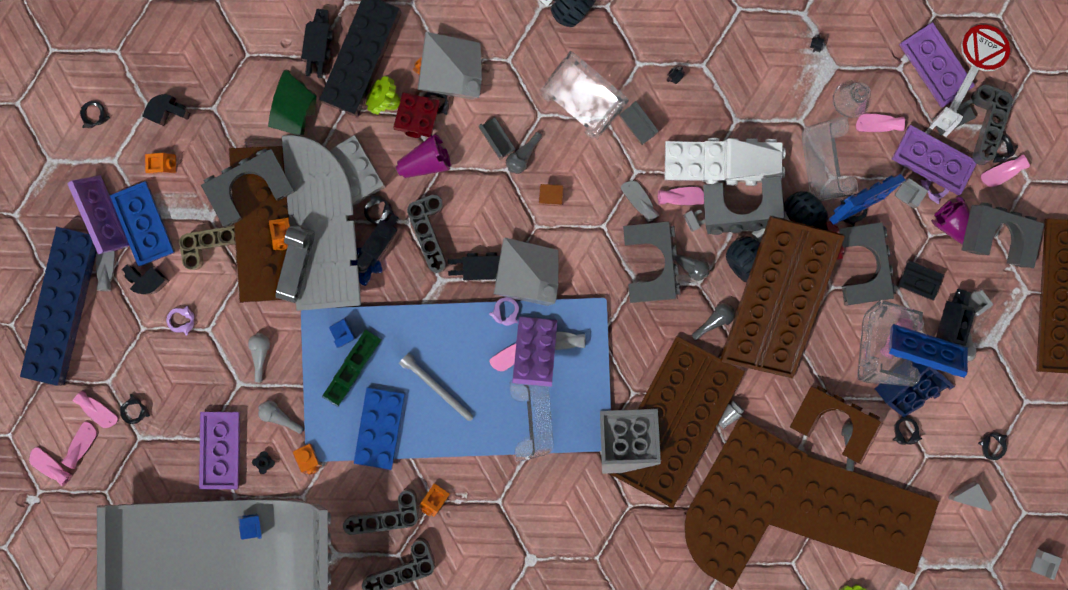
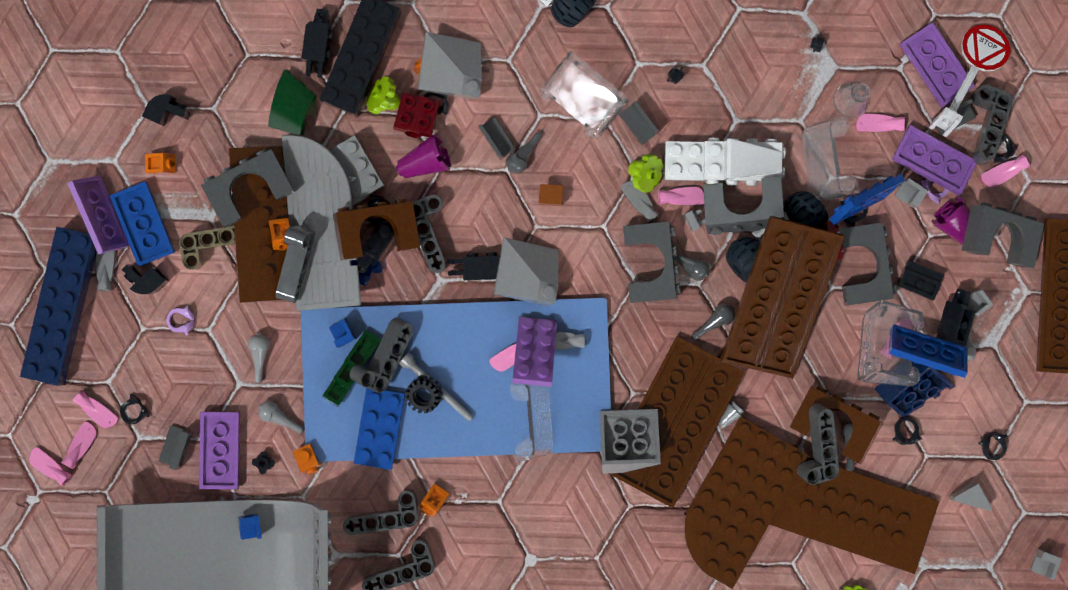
(102, 118): black piece -> none
(175, 447): none -> dark grey panel
(386, 357): none -> dark grey beam
(399, 215): none -> reddish brown arch
(418, 403): none -> black tyre
(497, 315): lavender piece -> none
(646, 172): none -> lime plant
(821, 420): none -> dark grey beam

